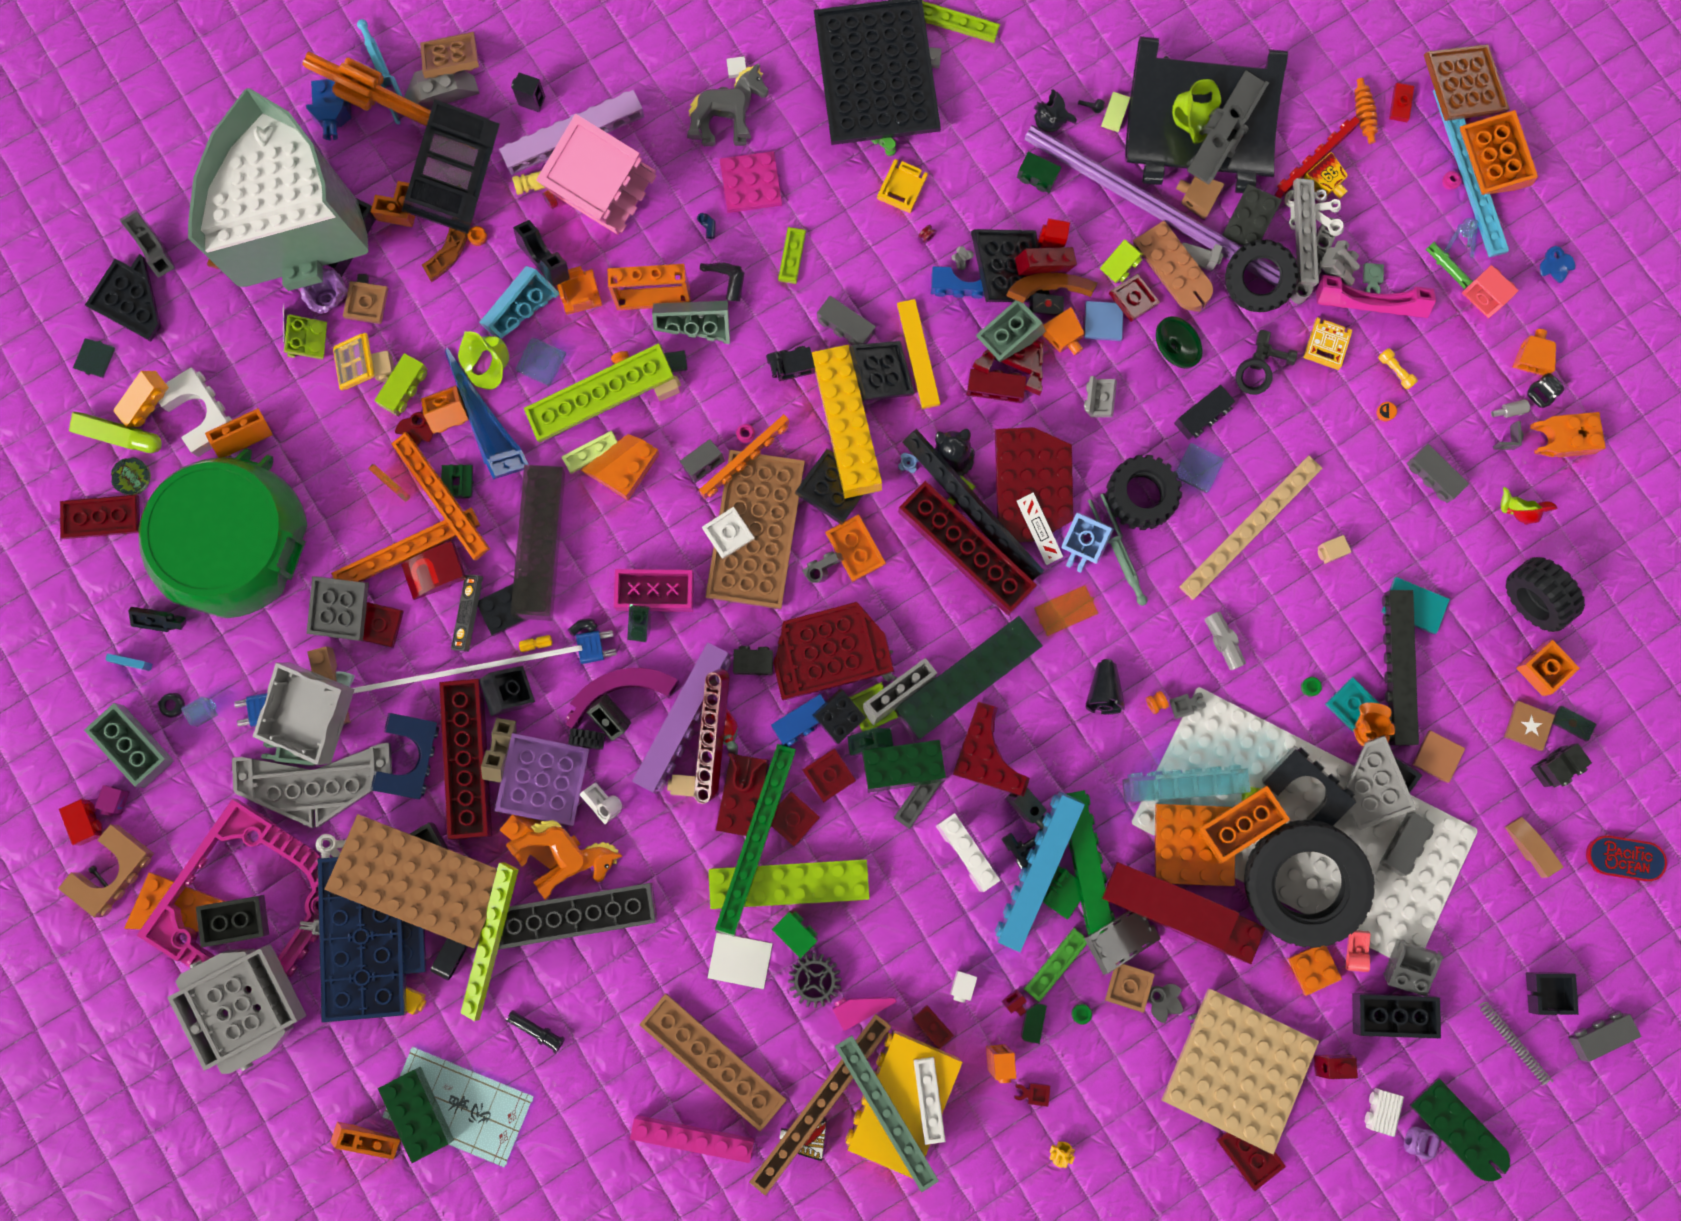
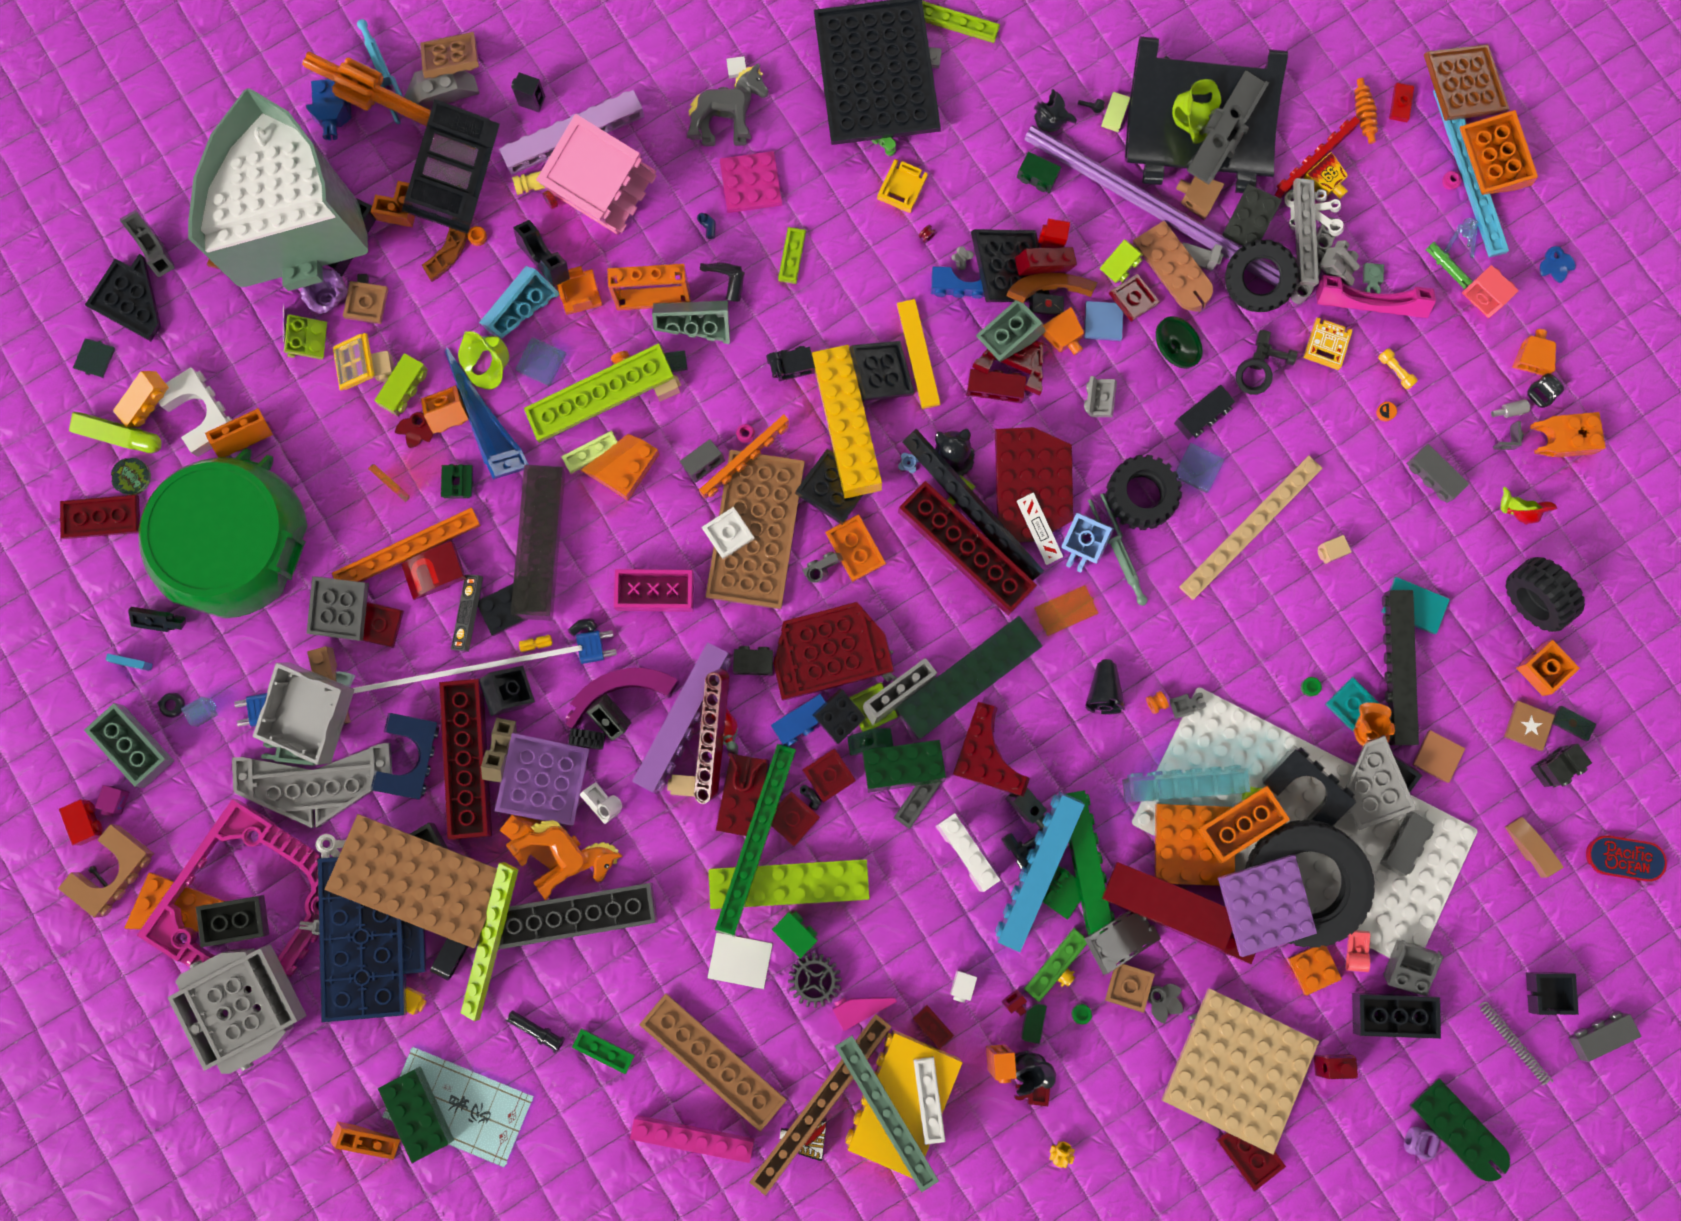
(441, 496): orange tile -> none
(603, 1051): none -> green plate
(639, 623): slope -> none
(810, 794): none -> black arm
(845, 322): dark grey brick -> none
(1033, 1072): none -> black helmet
(1066, 978): none -> yellow plate
(1225, 640): light grey piece -> none
(1267, 905): none -> medium lavender plate
(1384, 1112): white brick -> none

